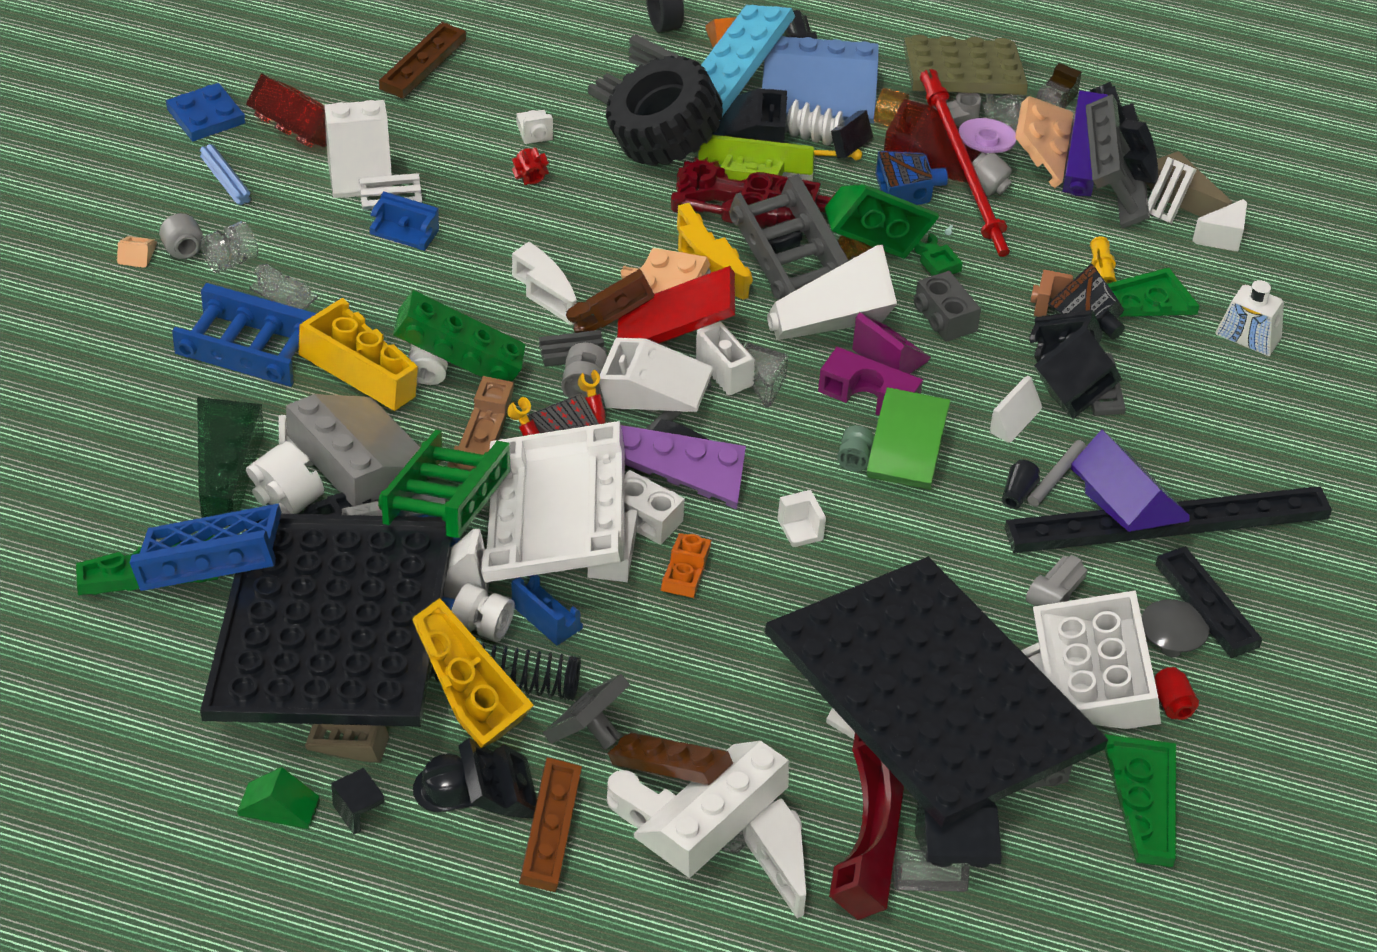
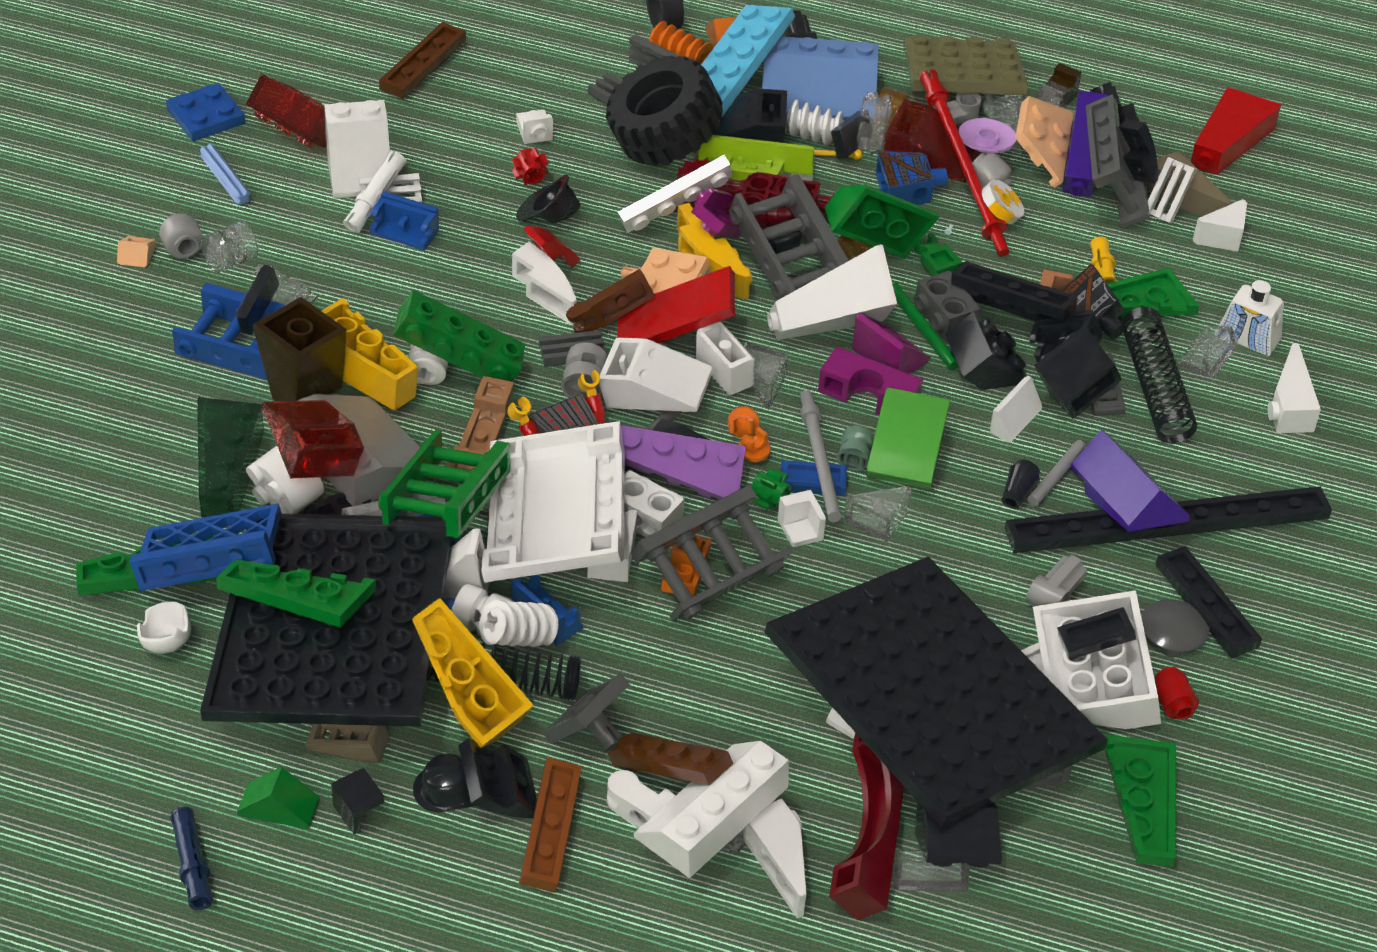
(165, 628): none -> white hair
(193, 869): none -> dark blue pin
(257, 299): none -> black tile
(297, 590): none -> green wing
(301, 351): none -> dark brown slope
(314, 438): none -> clear red slope
(367, 200): none -> white pin
(518, 624): none -> white piece
(550, 202): none -> black piece
(551, 245): none -> red slope
(668, 198): none -> white plate
(679, 42): none -> orange piece
(710, 210): none -> magenta bracket
(710, 521): none -> dark grey fence
(743, 421): none -> orange plate
(756, 446): none -> orange plate
(770, 488): none -> green gear
(804, 477): none -> blue tile
(811, 417): none -> light grey bar
(872, 134): none -> clear hinge
(878, 511): none -> clear slope
(924, 327): none -> green bar
(985, 353): none -> black slope
(1002, 201): none -> piece
(1012, 293): none -> black fence
(1096, 633): none -> black tile
(1158, 423): none -> black piece
(1210, 350): none -> clear slope
(1233, 129): none -> red slope
(1294, 401): none -> white slope

